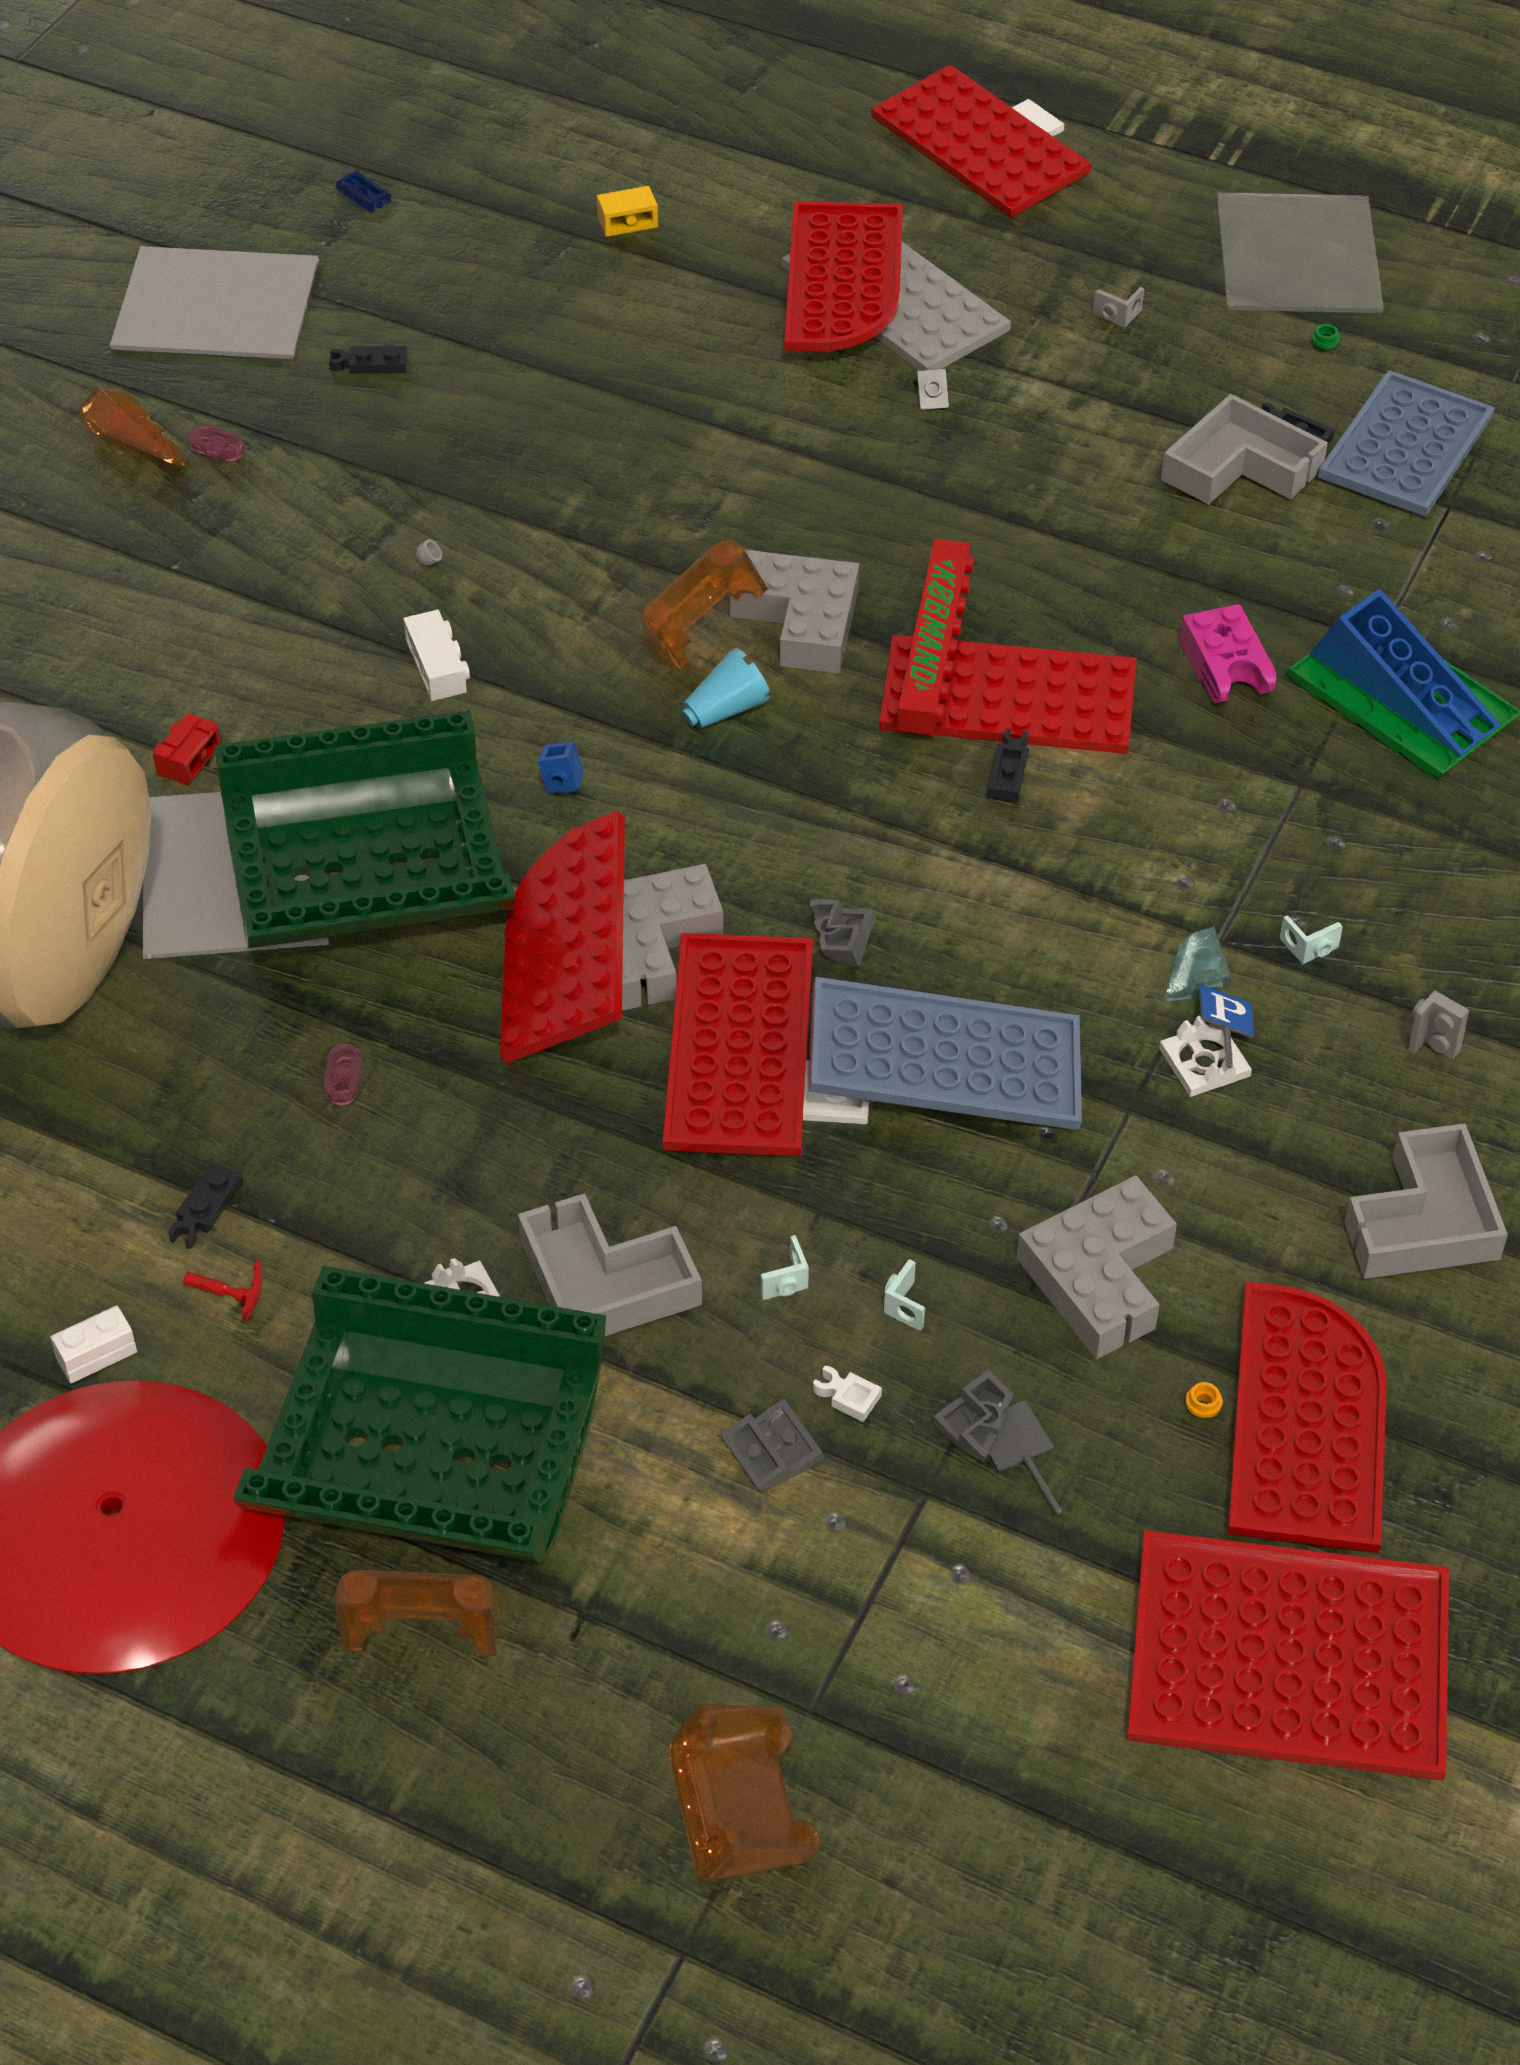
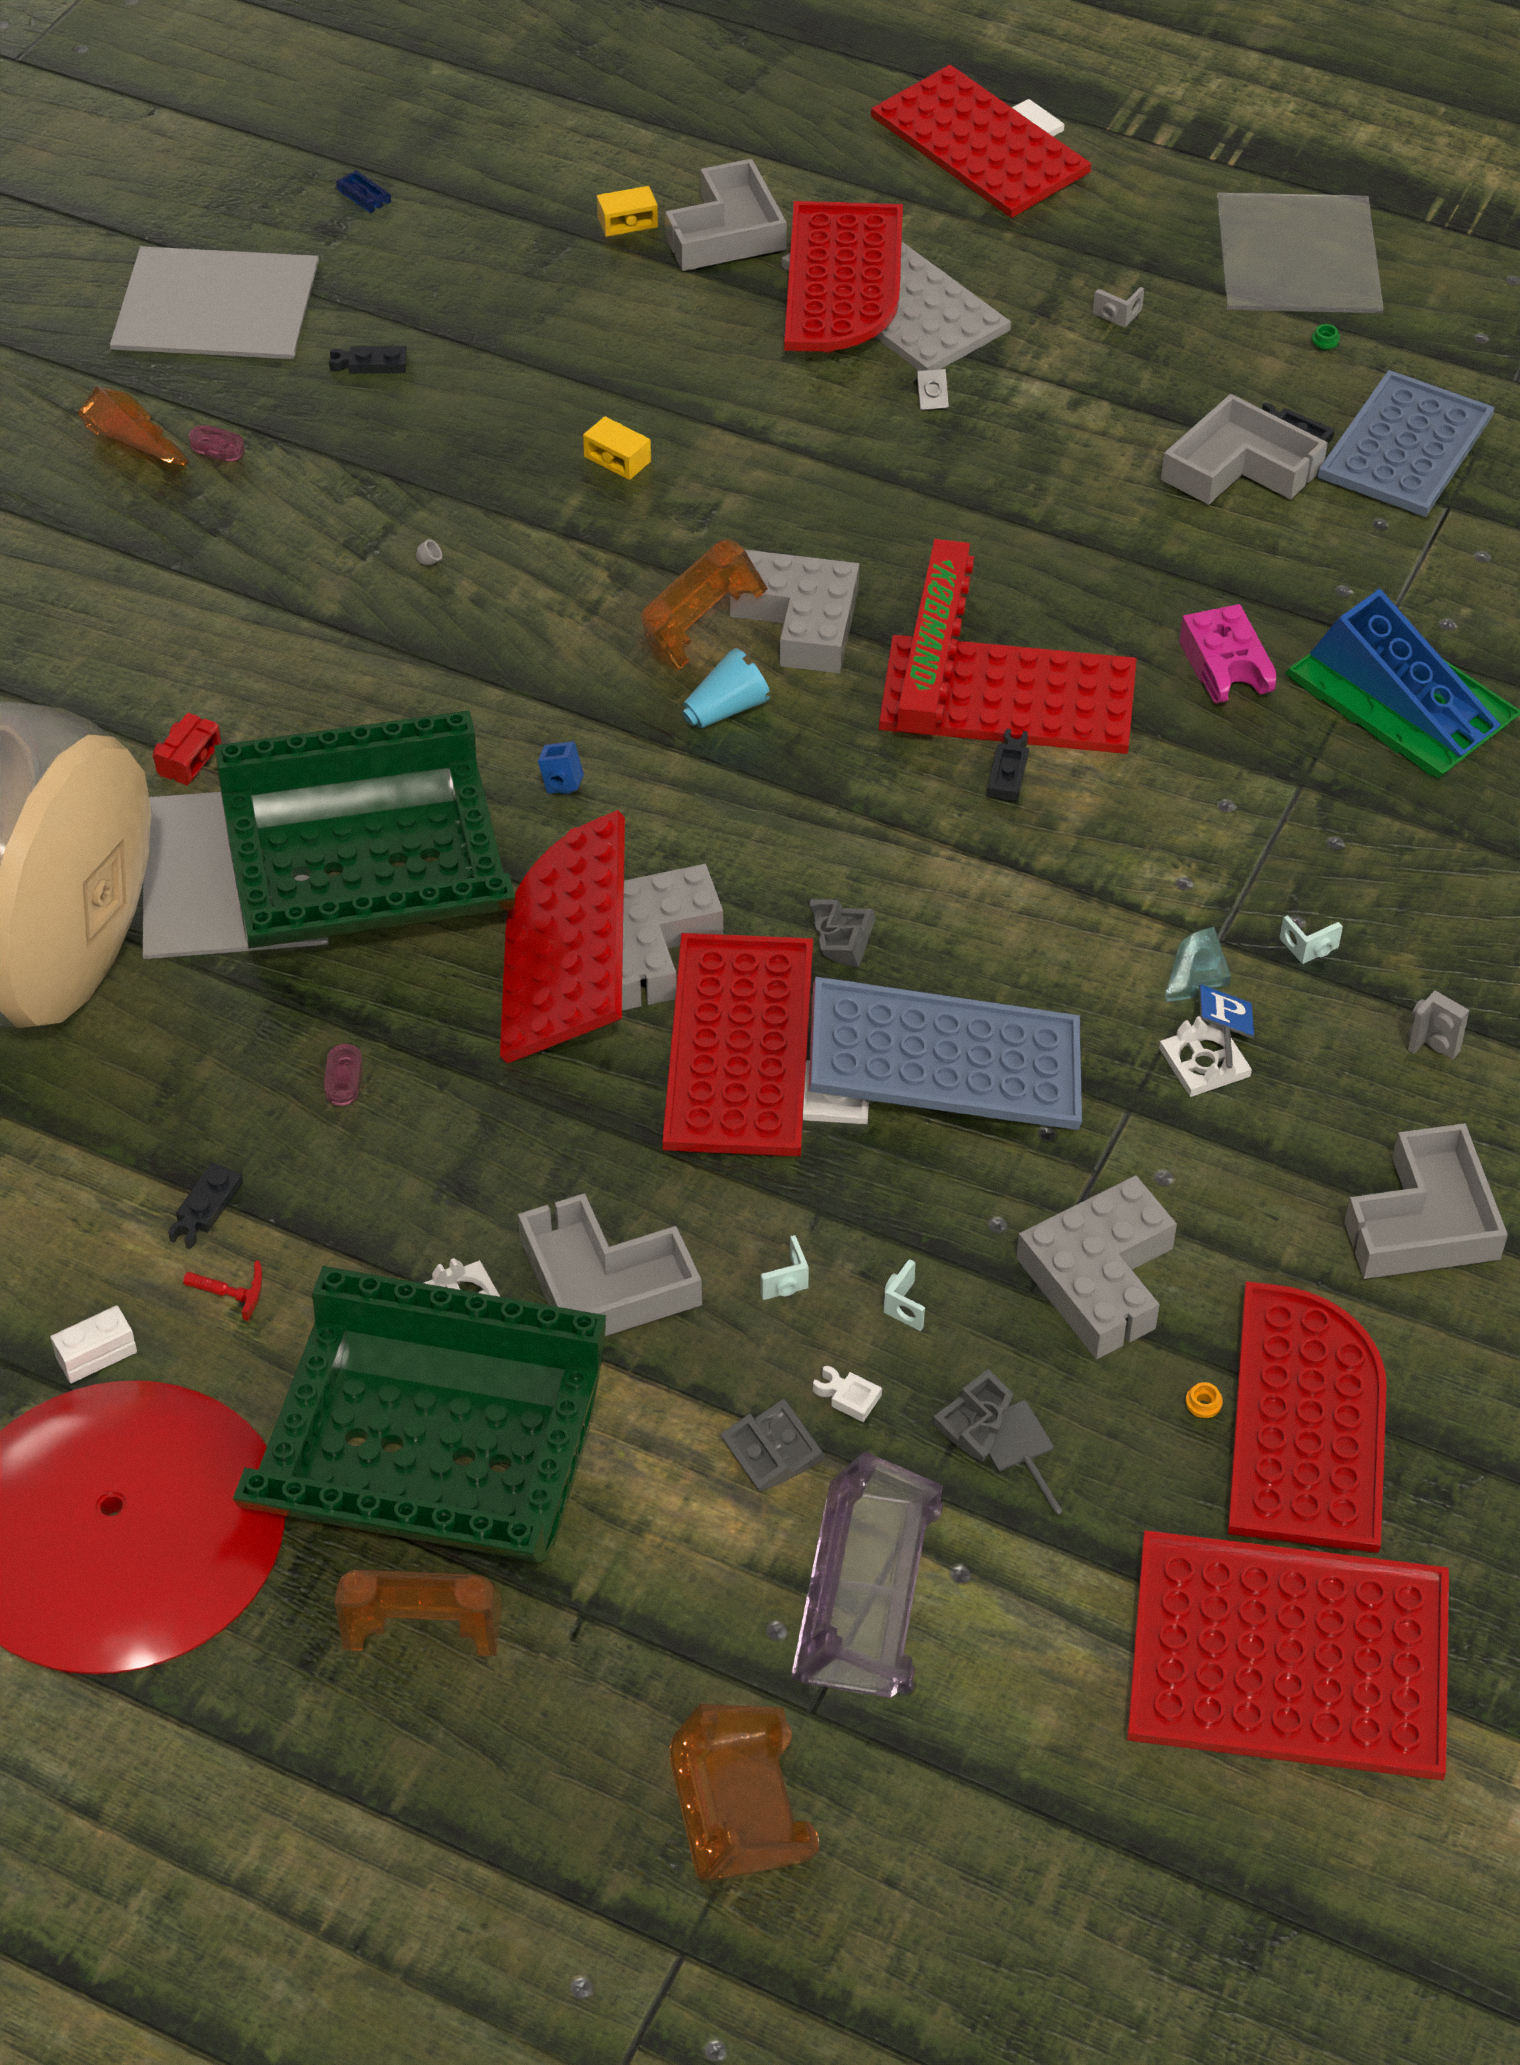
(436, 654): white brick -> none
(617, 448): none -> yellow brick
(733, 222): none -> light grey piece
(865, 1579): none -> windscreen

